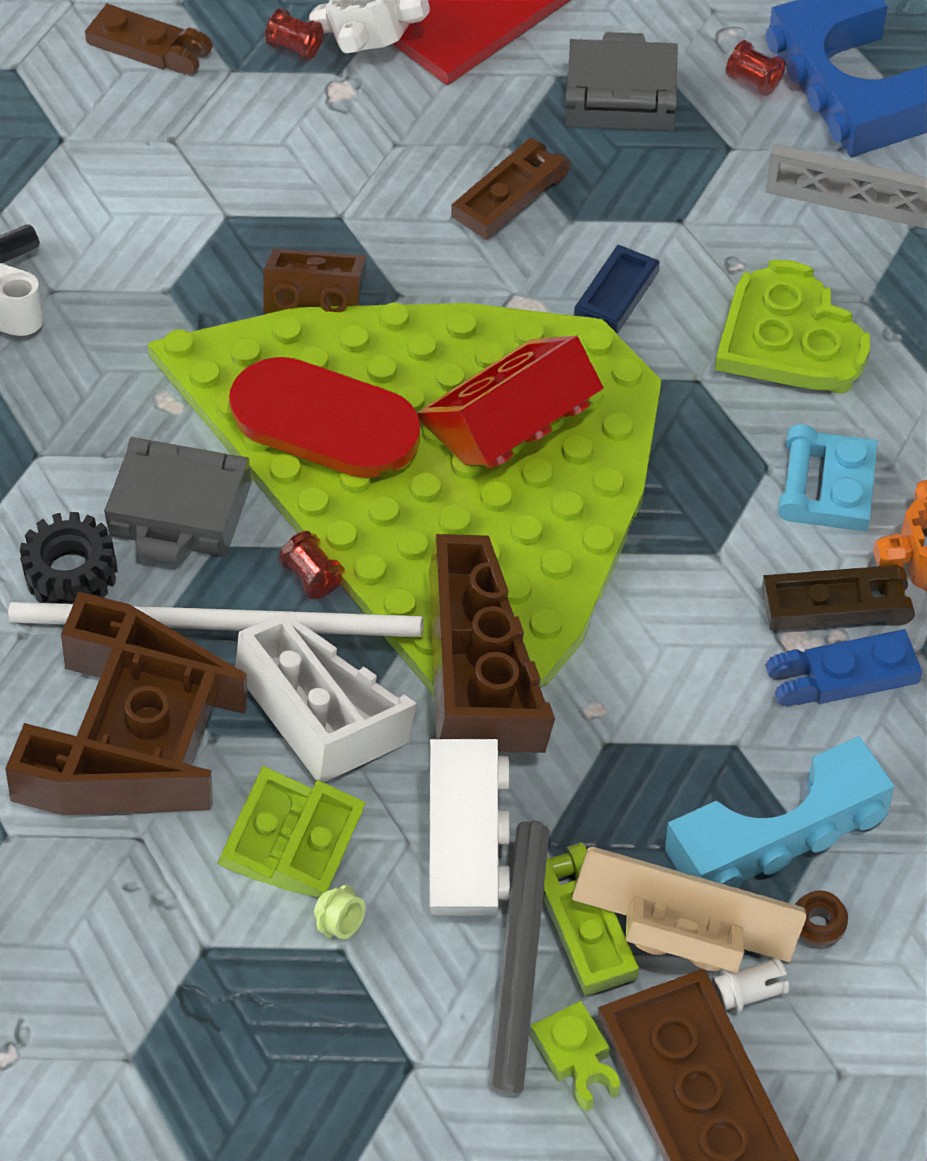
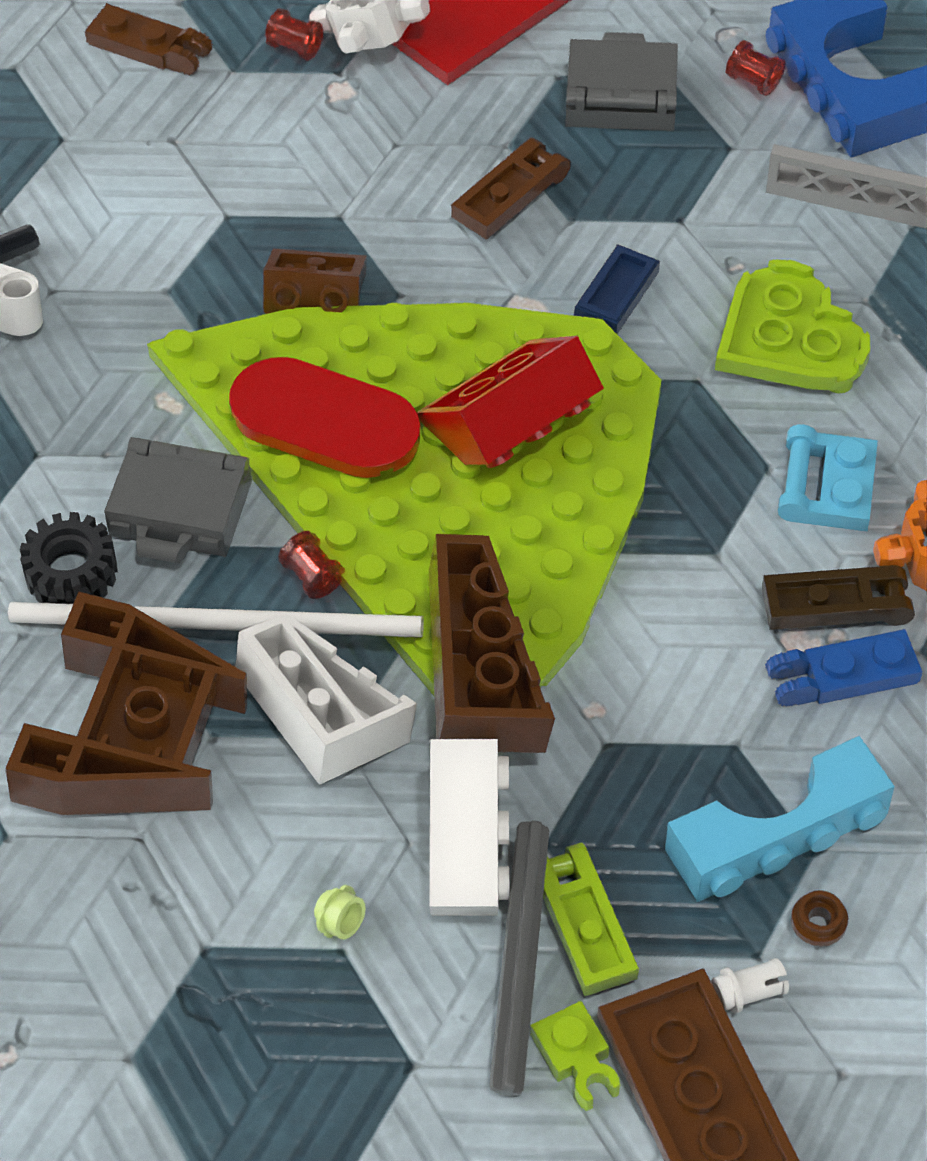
(291, 833): lime slope -> none
(688, 913): tan bracket -> none

